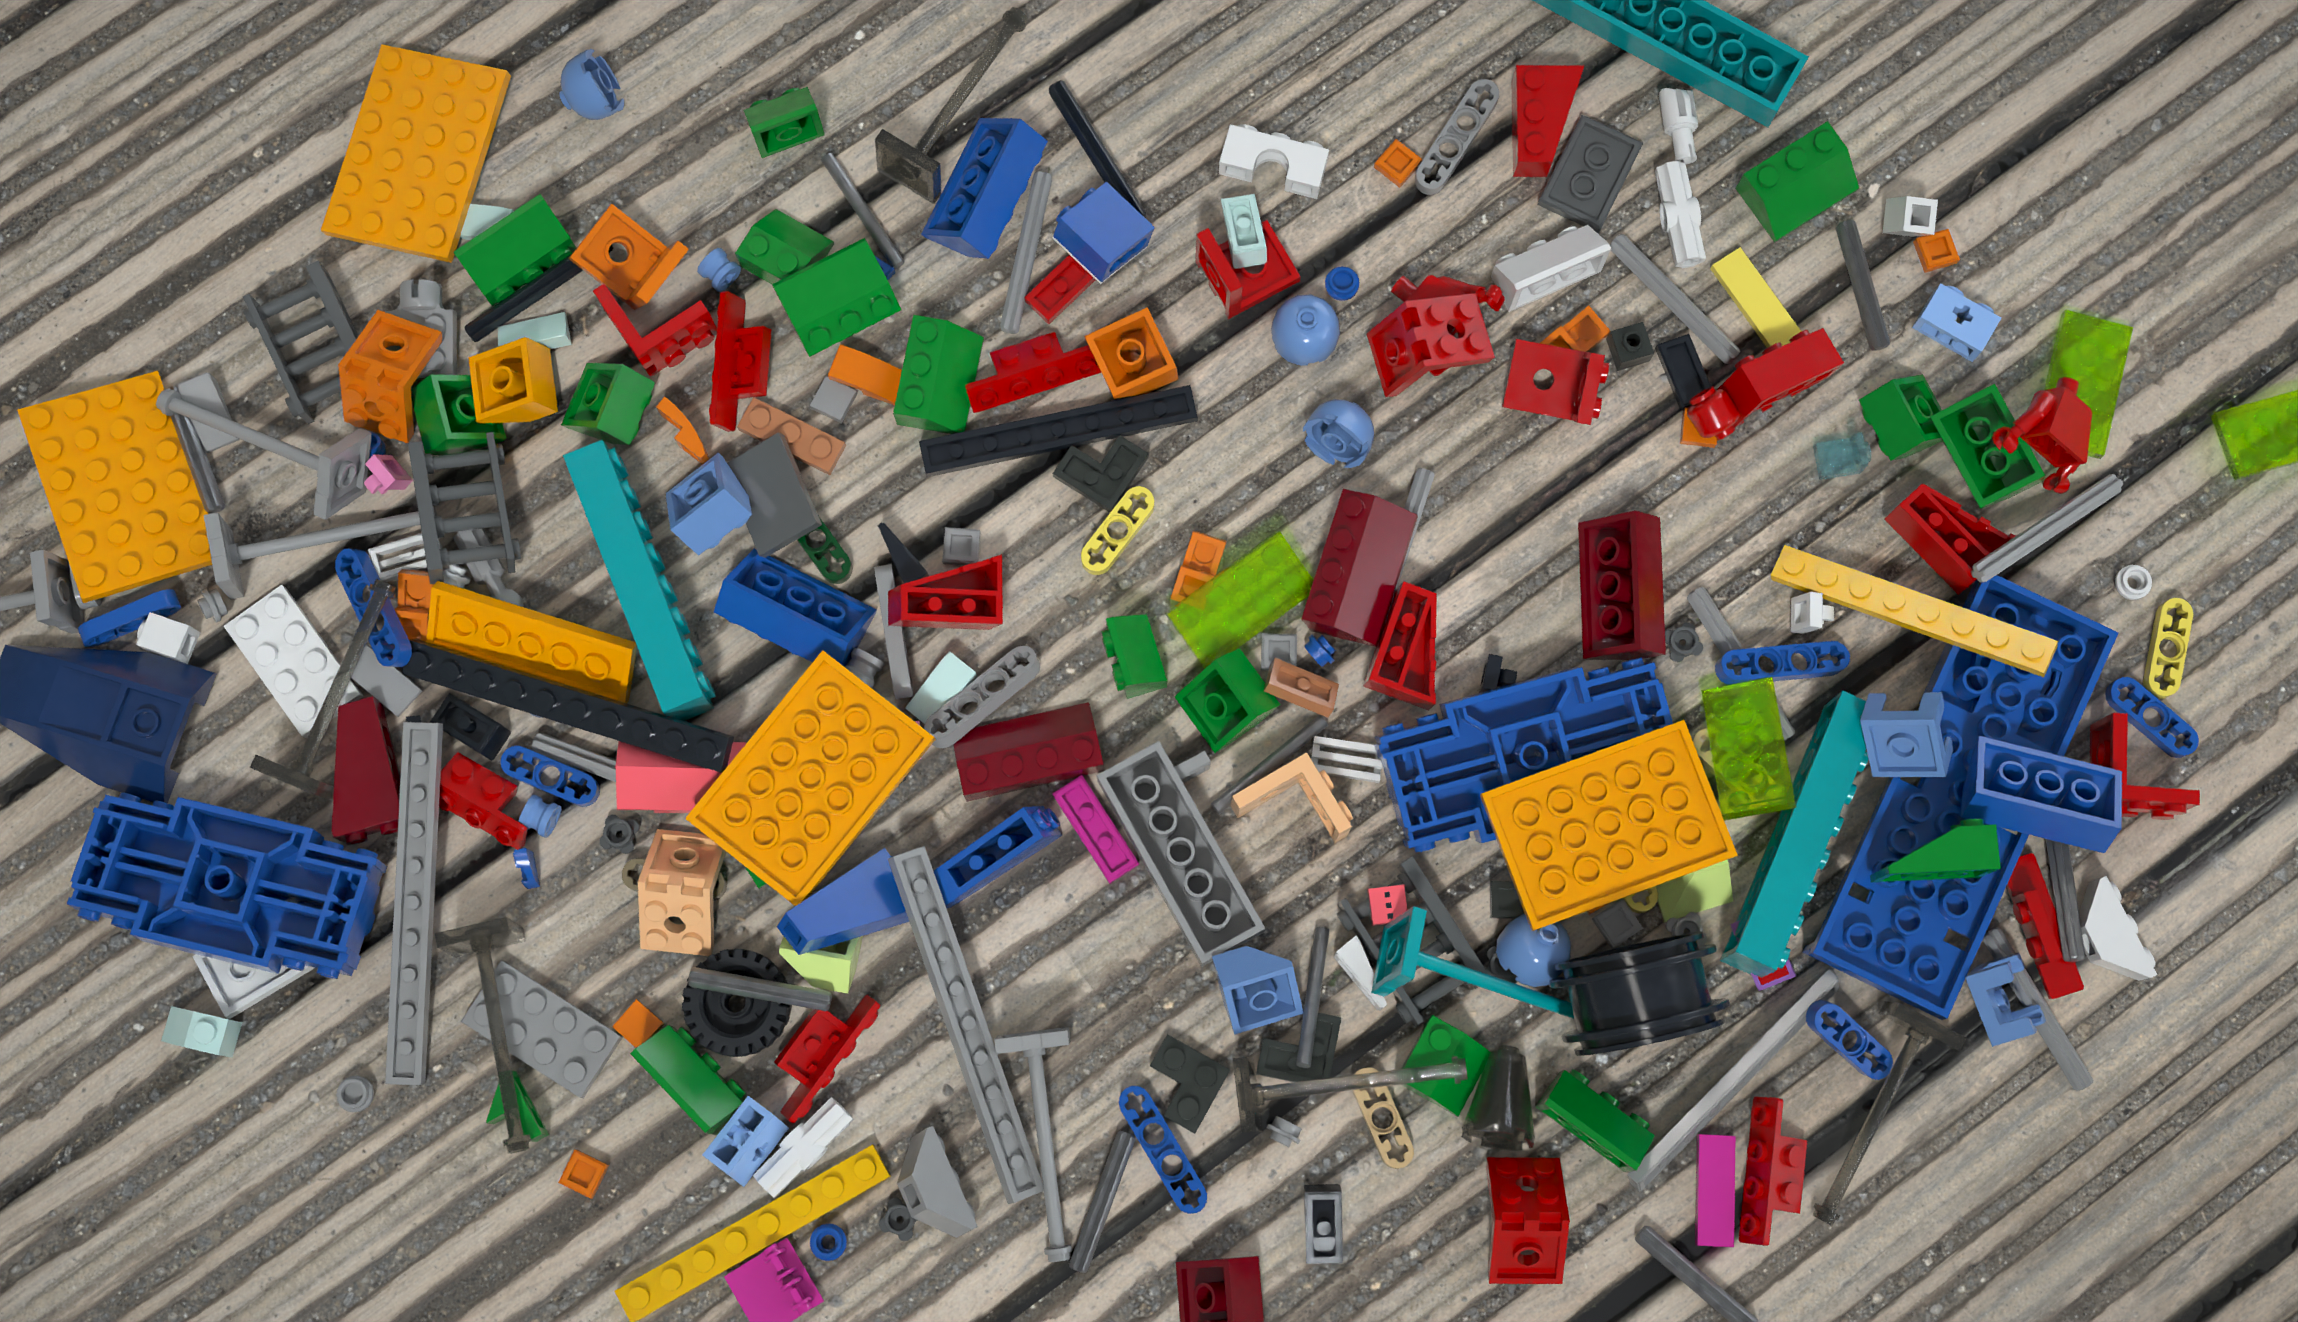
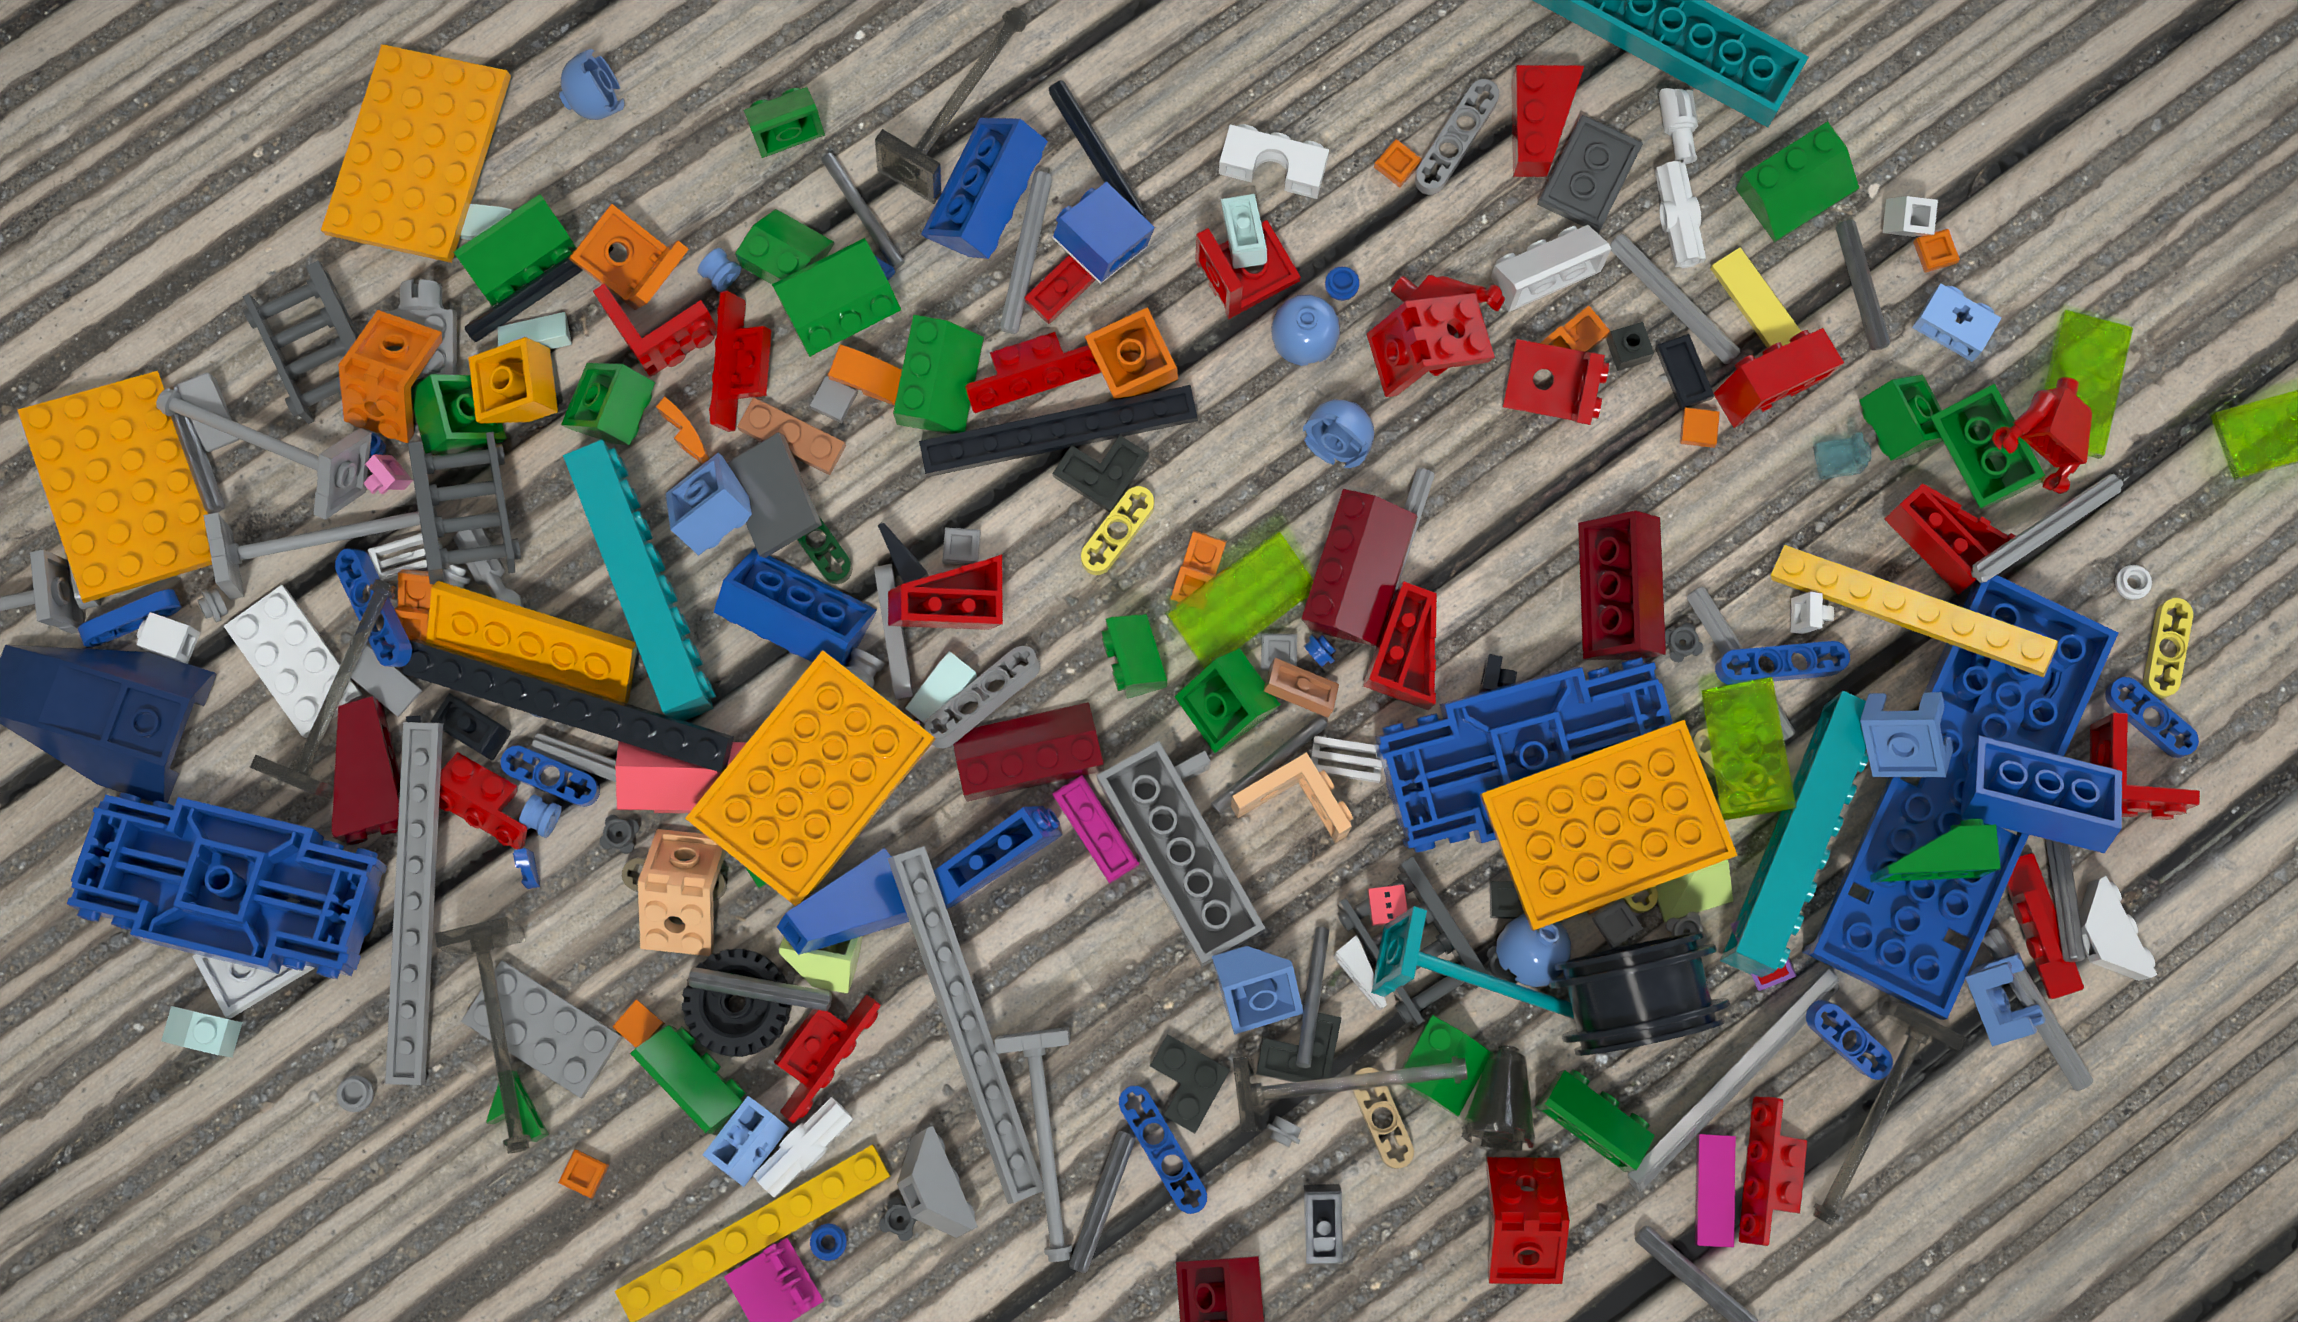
(1713, 413): red head -> none

